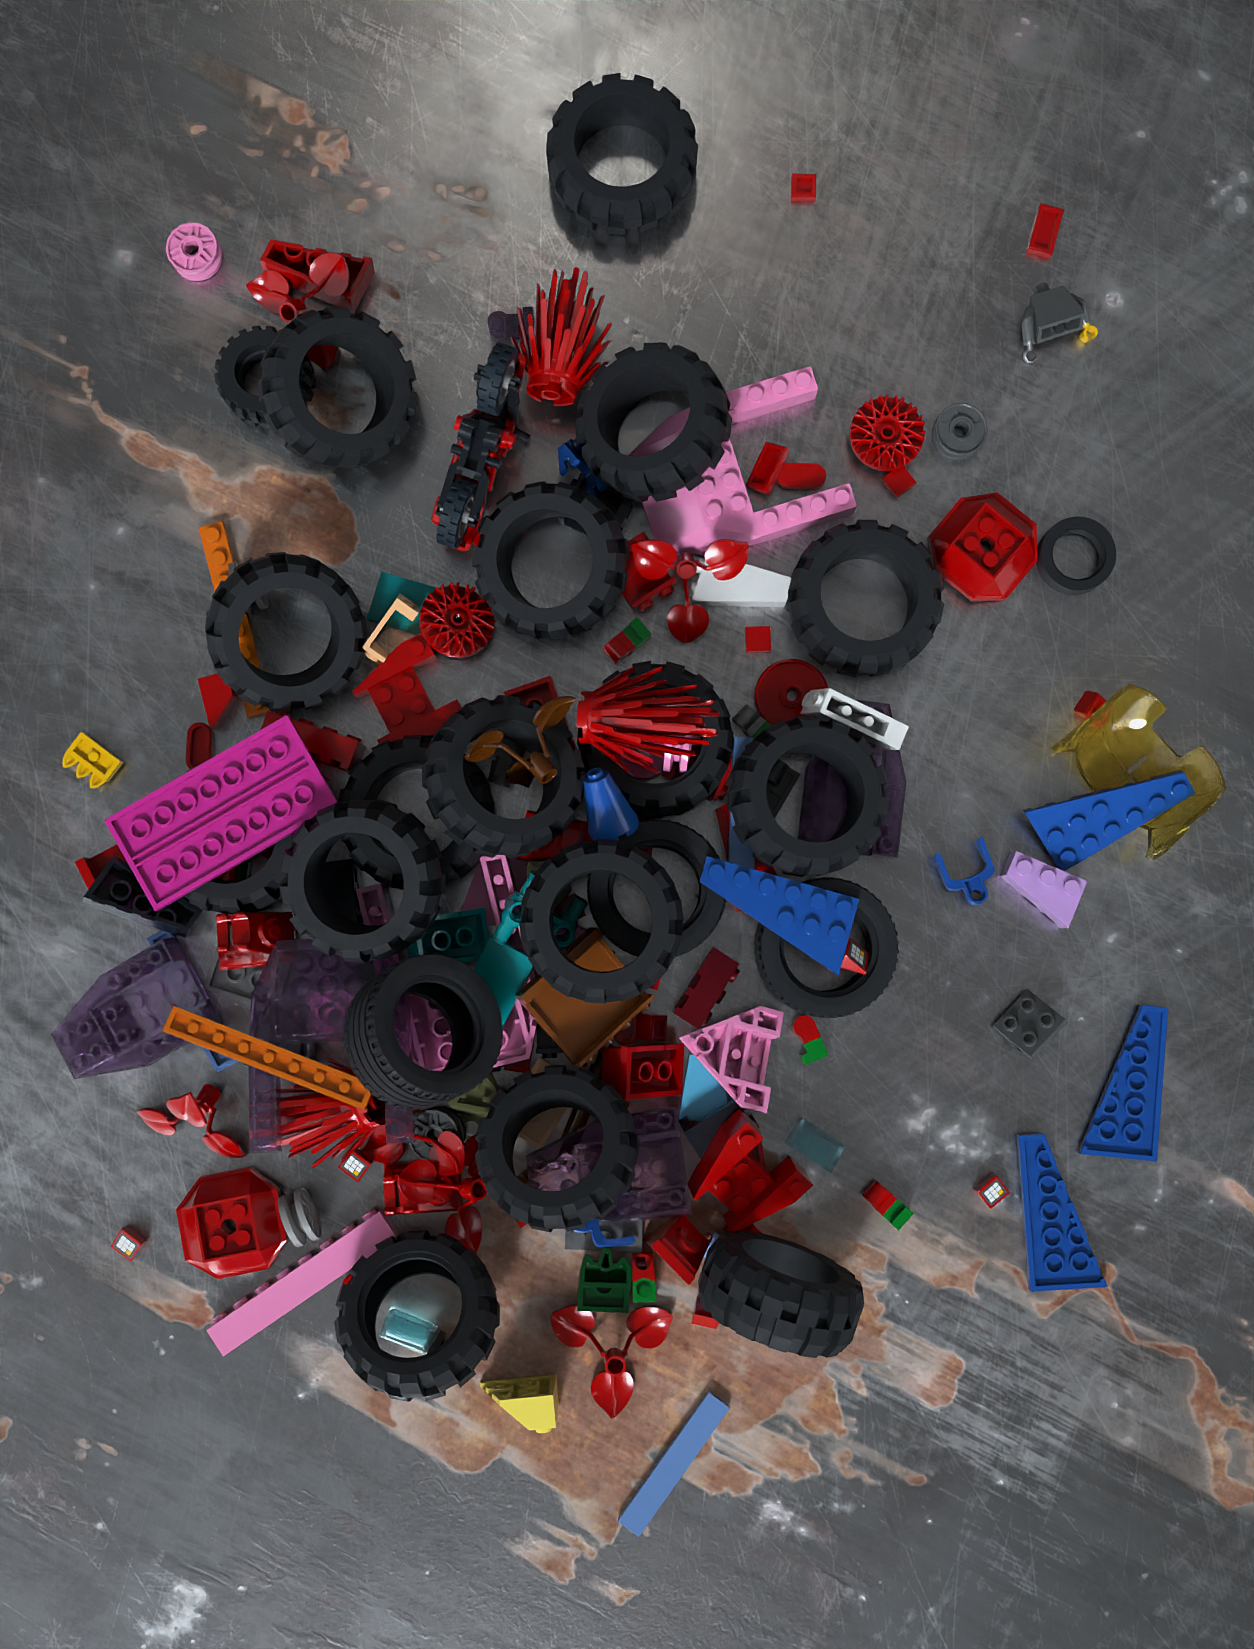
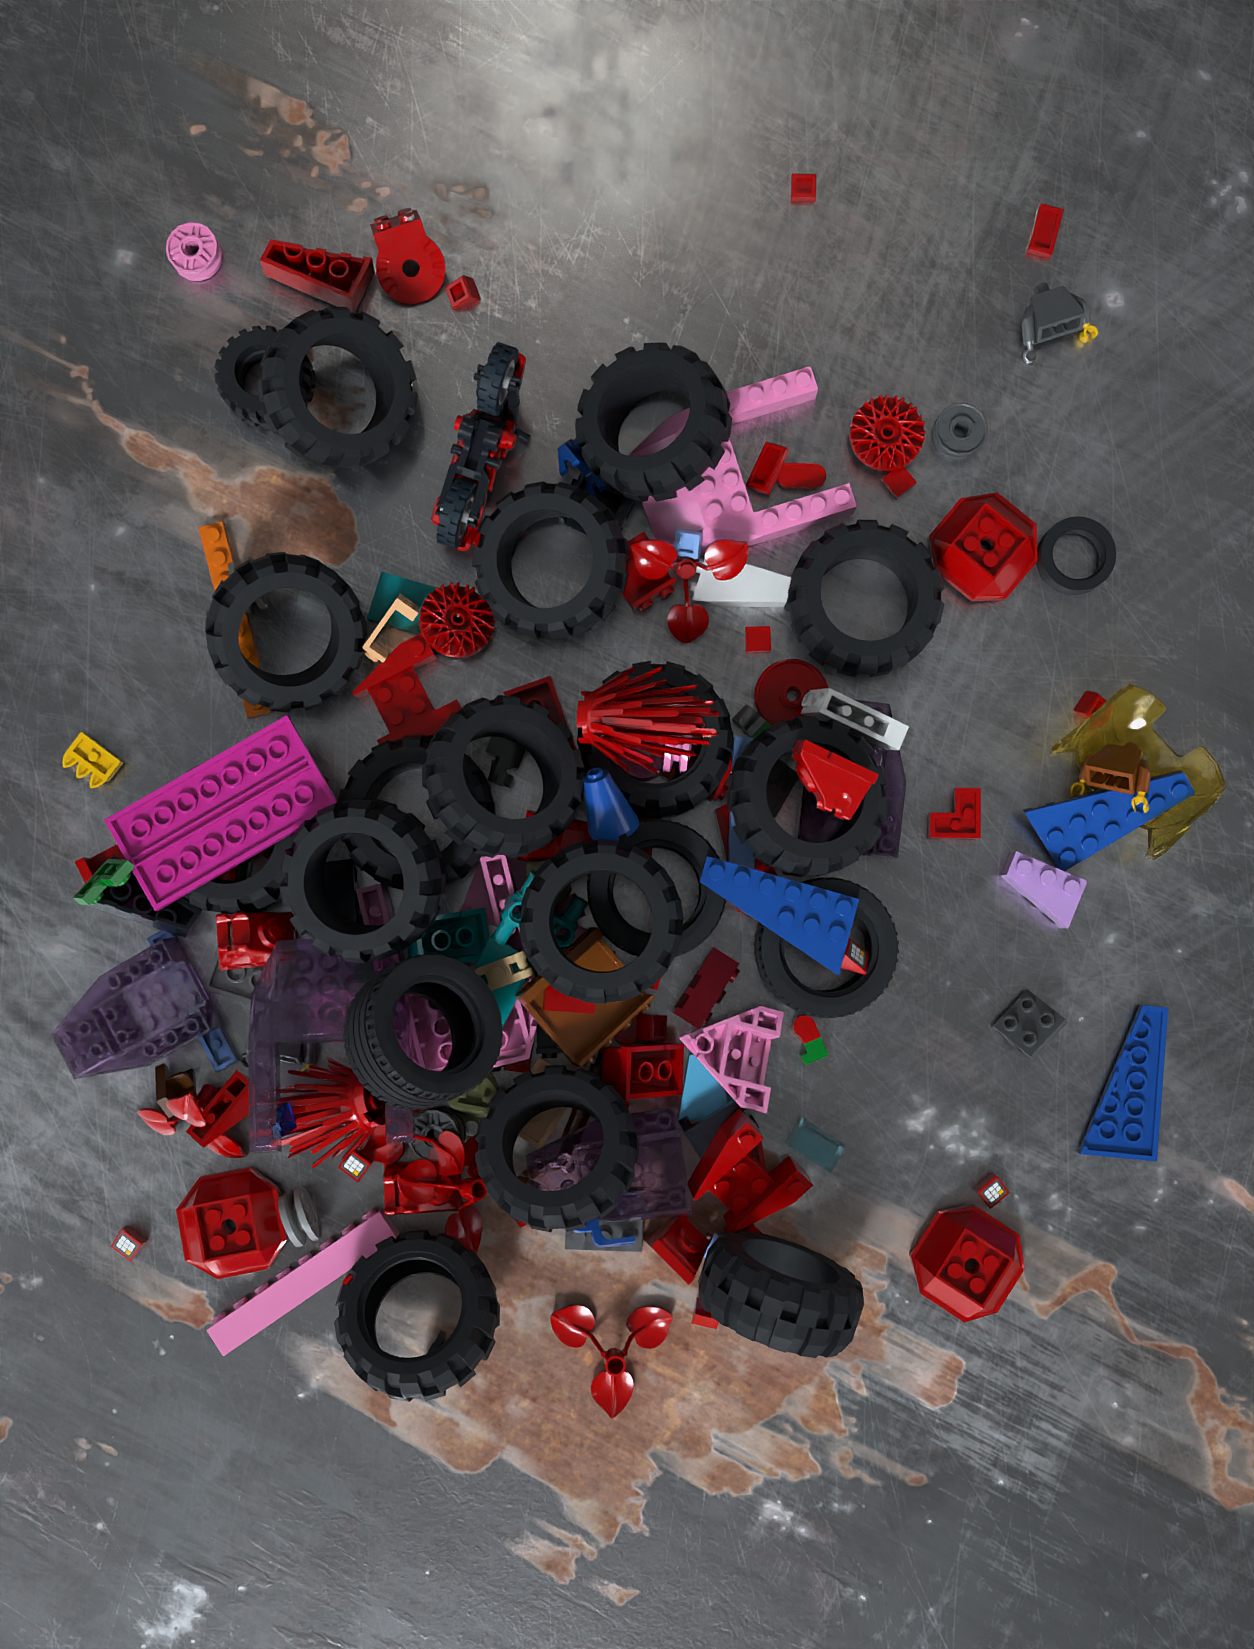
(111, 873): none -> green plate
(173, 1085): none -> reddish brown panel
(199, 744): red tile -> none
(217, 699): red slope -> none
(224, 1110): none -> red slope
(267, 1057): orange plate -> none
(272, 292): red plant -> none
(284, 1121): none -> clear blue tile
(324, 743): red wedge -> none
(402, 240): none -> red piece
(408, 1331): clear light blue brick -> none
(462, 292): none -> red slope
(501, 972): none -> tan plate
(506, 325): clear purple leg -> none
(528, 1399): light yellow wedge -> none
(534, 764): reddish brown plant -> none
(556, 1001): none -> red tile
(561, 340): red plant -> none
(604, 1284): dark green plate -> none
(627, 641): leg -> none
(628, 104): black tyre -> none
(643, 1277): leg -> none
(673, 1463): medium blue tile -> none
(688, 543): none -> light blue plate
(832, 779): none -> red piece
(887, 1205): leg -> none
(948, 1243): none -> red piece
(964, 822): none -> red plate
(971, 884): blue piece -> none
(1053, 1234): blue wing -> none
(1117, 770): none -> dark orange torso

